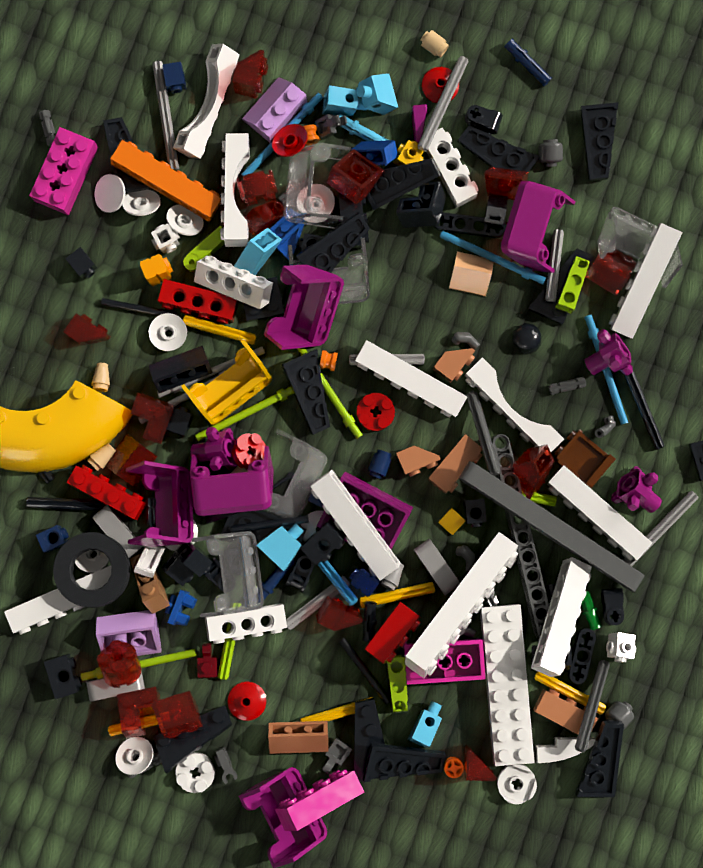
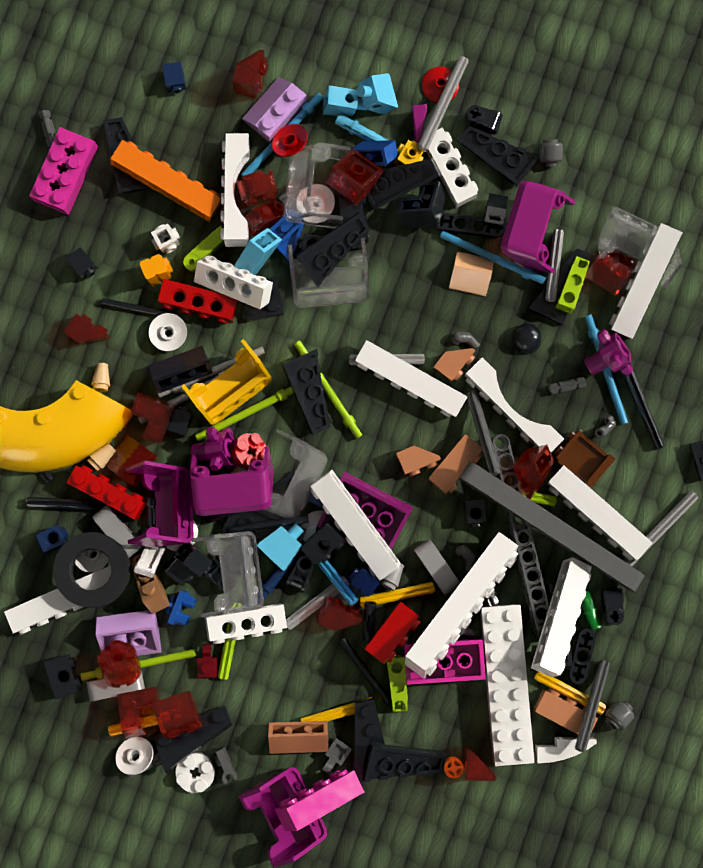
(109, 193): white piece -> none
(141, 202): white dish -> none
(165, 115): light grey axle -> none
(184, 221): white dish -> none
(219, 329): yellow axle -> none
(220, 67): arch -> none
(254, 694): red dish -> none
(308, 309): magenta windscreen -> none
(313, 138): orange wheel -> none
(327, 125): dark grey plate -> none
(328, 360): orange wheel -> none
(379, 464): dark blue brick -> none
(384, 405): red plate -> none
(421, 733): medium azure torso -> none
(434, 43): tan brick -> none
(452, 521): yellow slope -> none
(504, 181): clear red slope -> none
(521, 794): white plate -> none
(522, 57): dark blue pin -> none
(598, 135): black wing -> none
(602, 767): black wing -> none
(621, 647): white brick -> none
(636, 490): magenta piece -> none

